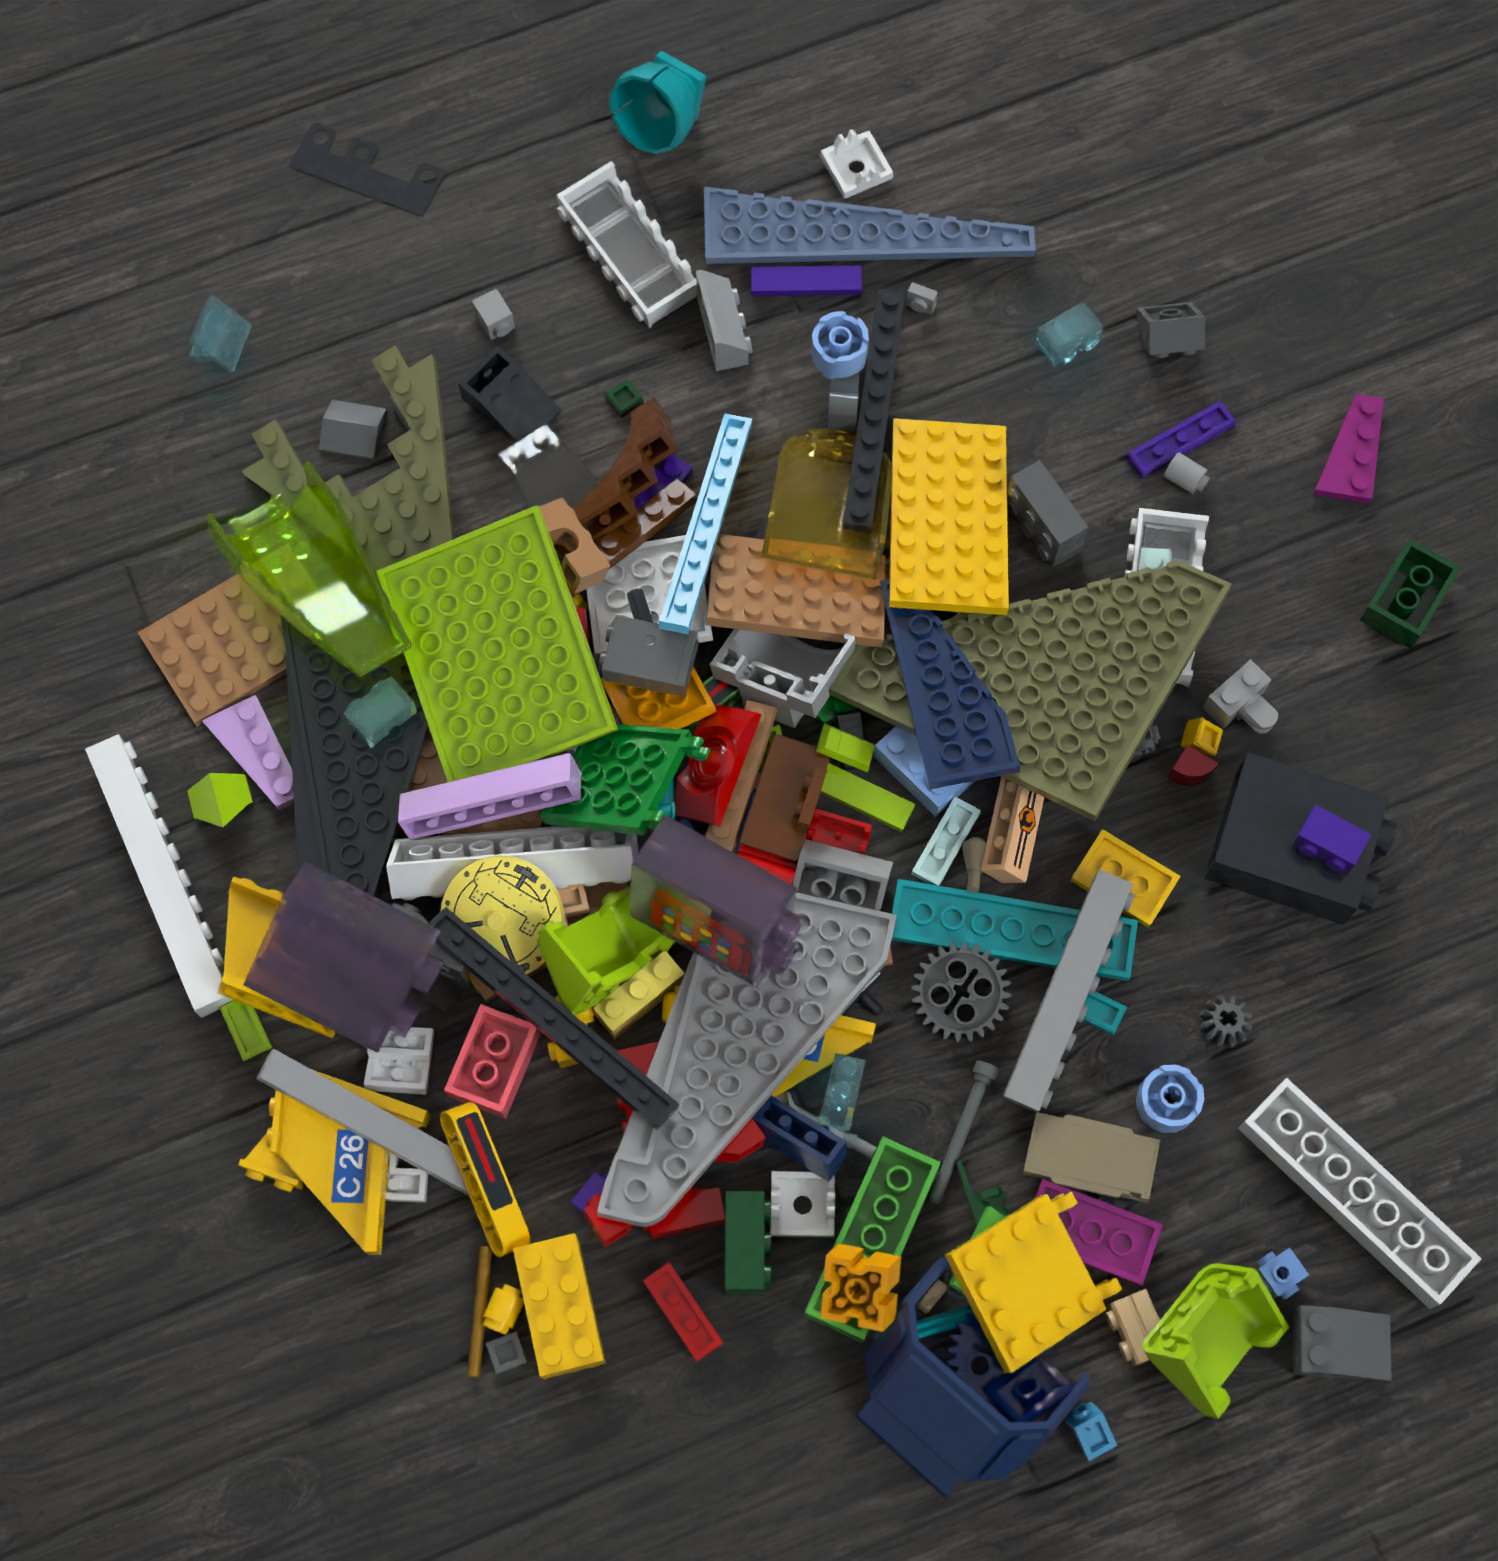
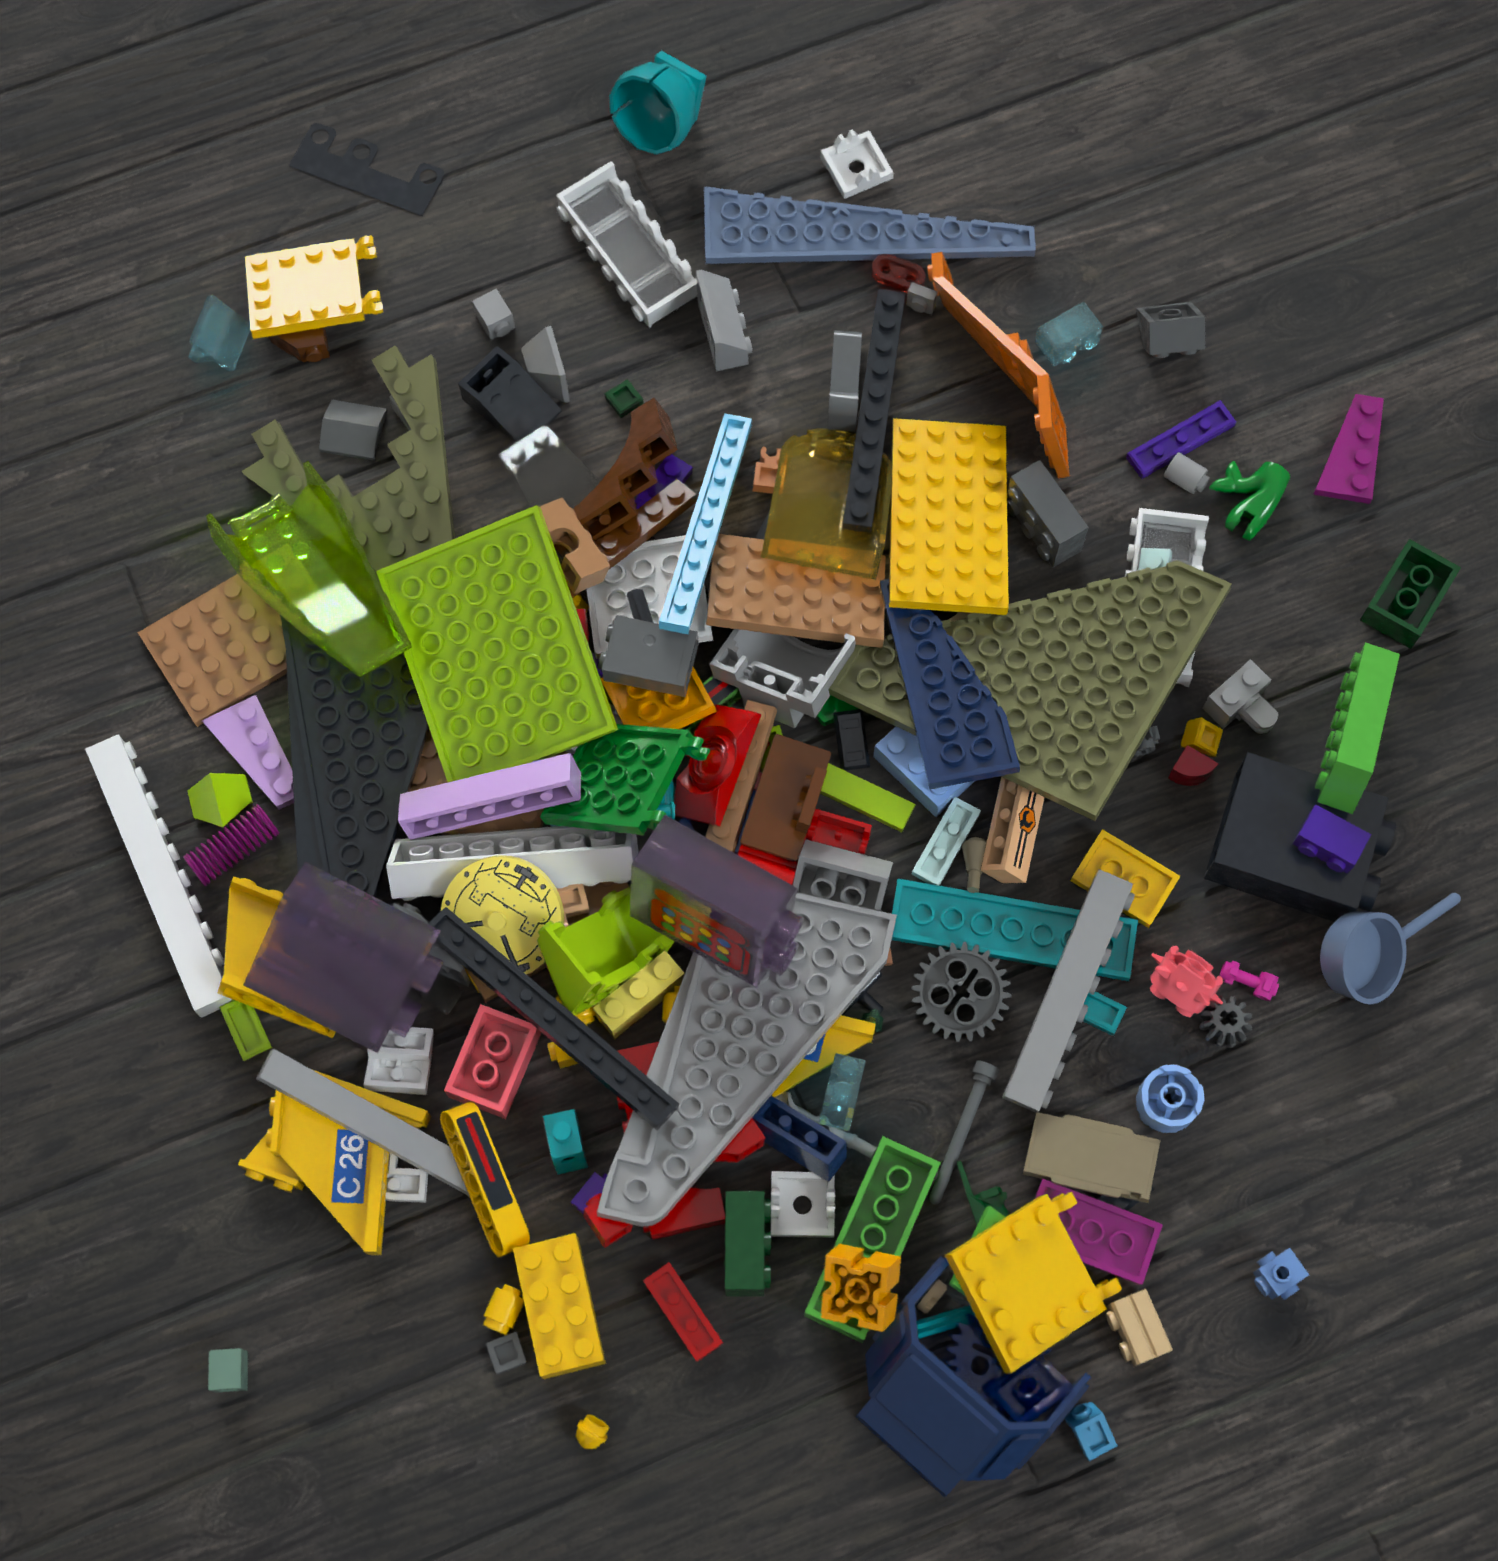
(198, 867): none -> magenta piece
(228, 1370): none -> sand green panel
(304, 345): none -> reddish brown slope
(309, 287): none -> plate
(380, 711): clear light blue brick -> none
(480, 1307): pearl gold piece -> none
(545, 364): none -> light grey slope
(565, 1141): none -> teal torso
(591, 1432): none -> yellow plate
(765, 472): none -> nougat plate
(806, 280): dark purple tile -> none
(839, 345): light blue brick -> none
(845, 747): lime tile -> none
(874, 1017): none -> clear green piece
(899, 270): none -> clear red plate
(1013, 358): none -> orange wing
(1185, 981): none -> coral brick
(1211, 1332): lime windscreen -> none
(1264, 985): none -> dark pink bar
(1270, 484): none -> green piece
(1341, 1343): dark grey slope -> none
(1357, 728): none -> bright green brick
(1360, 1194): white brick -> none
(1367, 951): none -> sand blue piece

